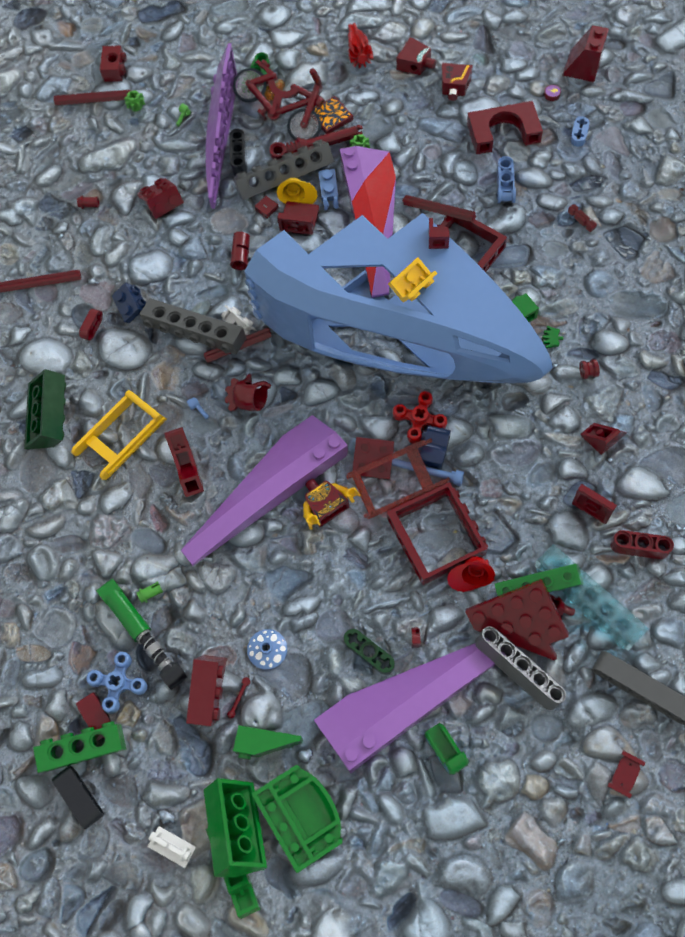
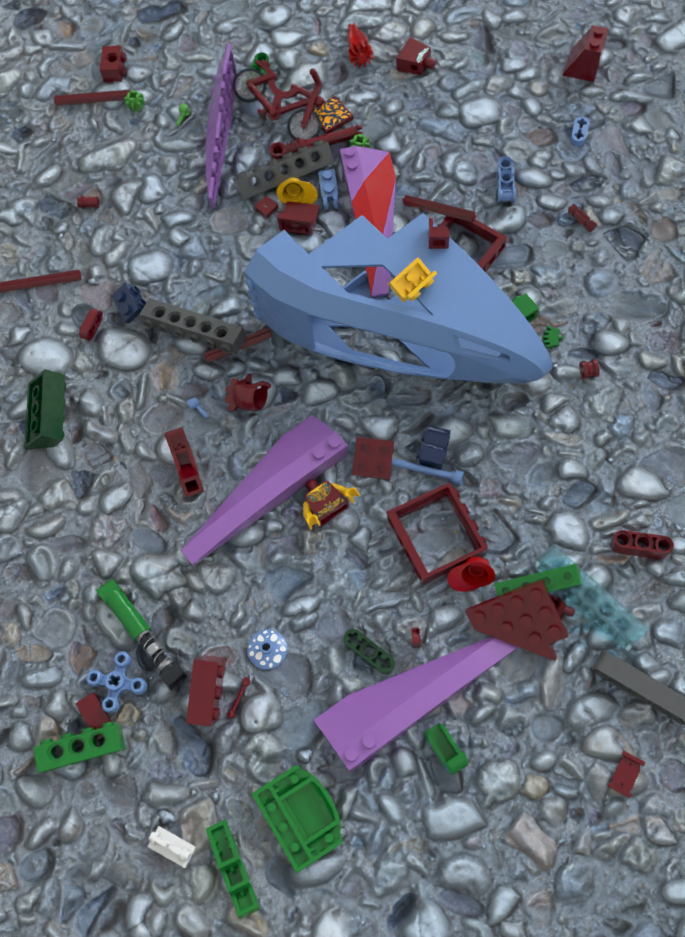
(77, 797): black beam -> none
(91, 437): yellow piece -> none
(149, 592): bright green pin -> none
(161, 197): dark red bracket -> none
(233, 316): white hinge -> none
(234, 828): green slope -> none
(238, 151): black beam -> none
(240, 250): dark red pin -> none
(260, 742): green slope -> none
(268, 94): clear orange cone -> none
(415, 417): red gear -> none
(418, 467): clear red piece -> none
(455, 79): dark red torso -> none
(520, 115): dark red arch -> none
(524, 677): dark grey beam -> none
(552, 93): tile -> none
(593, 504): dark red tile -> none
(602, 436): dark red slope -> none

